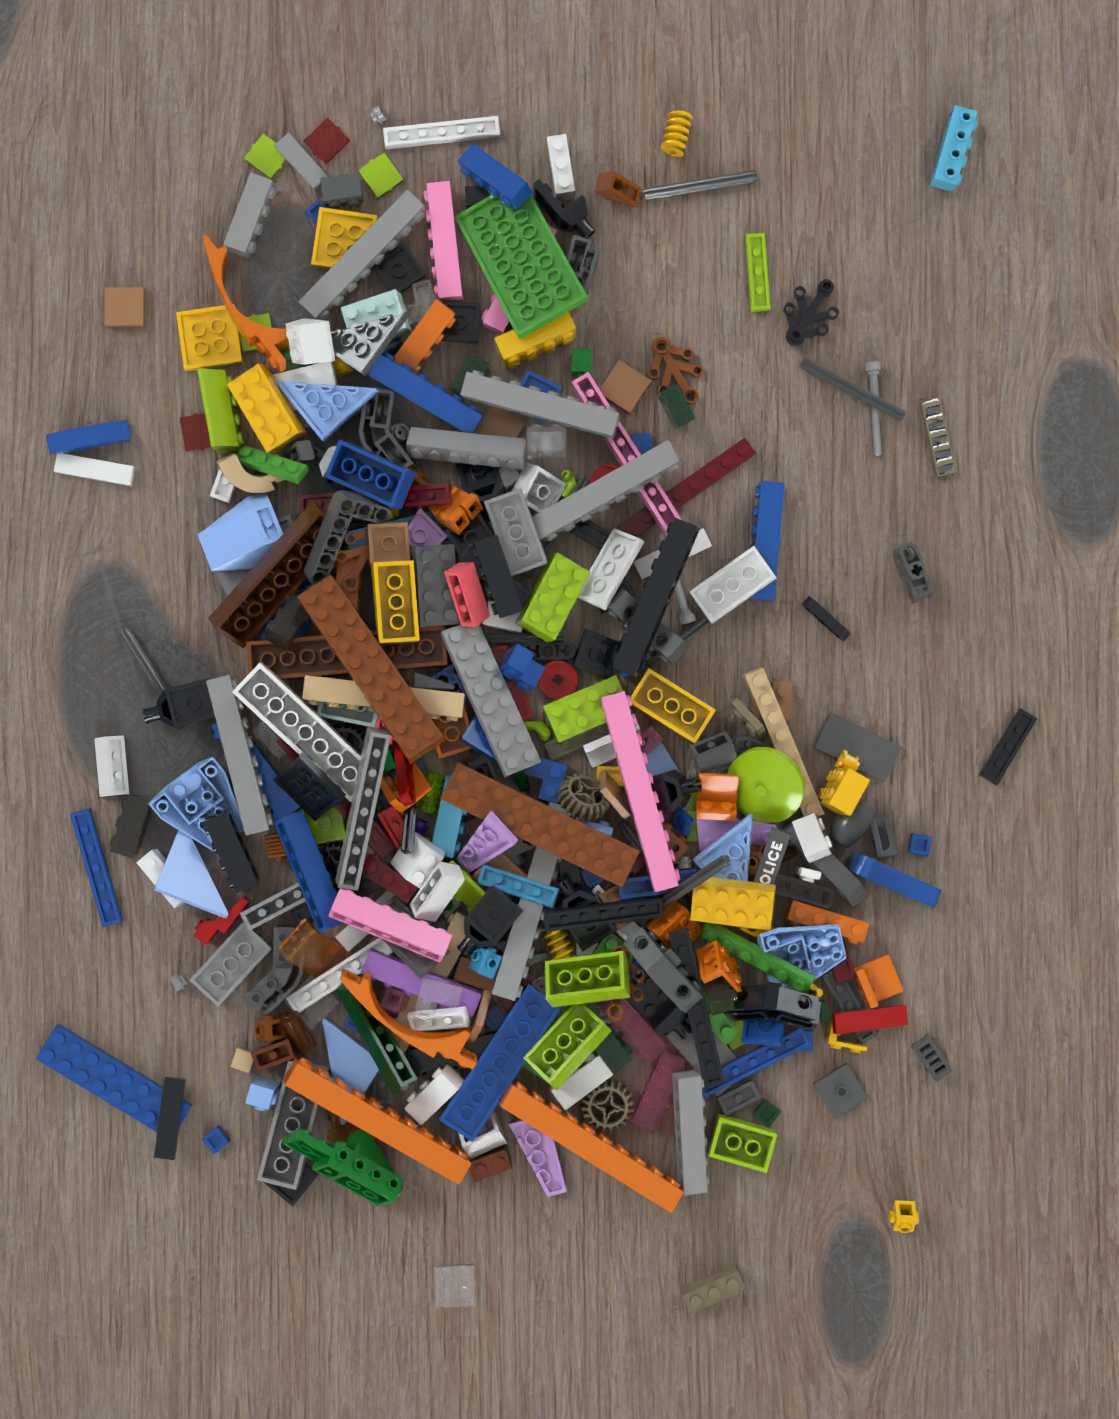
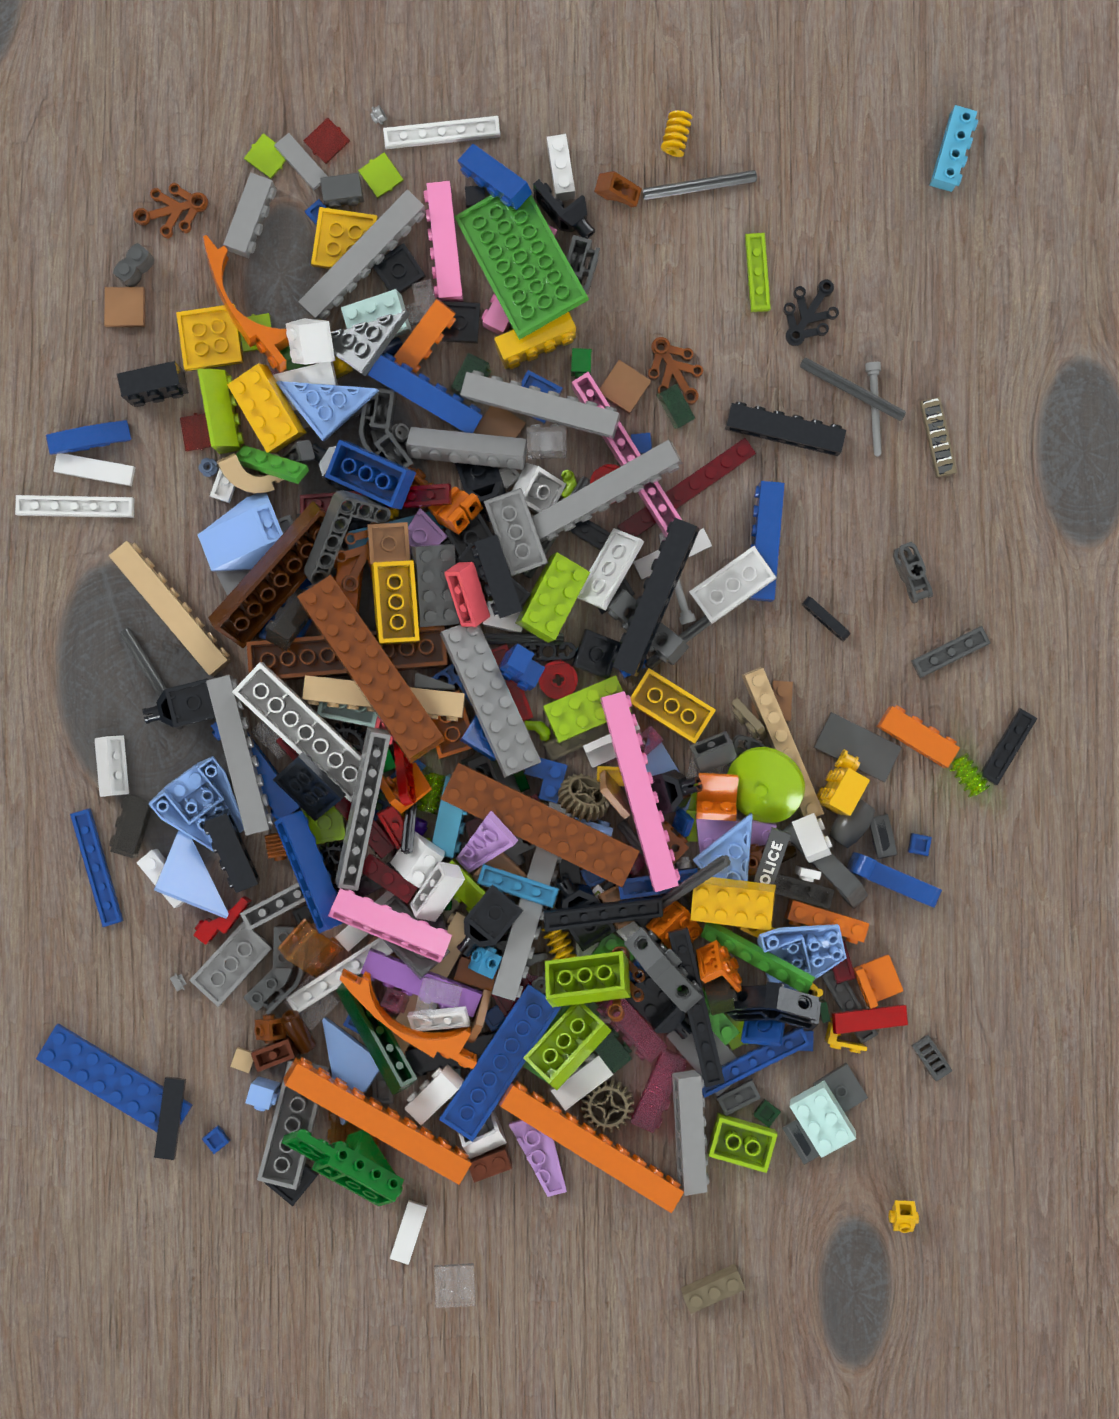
(74, 506): none -> white tile
(132, 267): none -> dark grey brick
(152, 384): none -> black brick
(170, 608): none -> tan brick
(173, 209): none -> dark orange plant
(213, 467): none -> sand blue plate
(408, 1232): none -> white tile
(785, 429): none -> black brick
(800, 1141): none -> dark grey slope
(822, 1119): none -> light aqua brick
(918, 737): none -> orange brick
(950, 652): none -> dark grey tile
(969, 775): none -> clear neon green piece

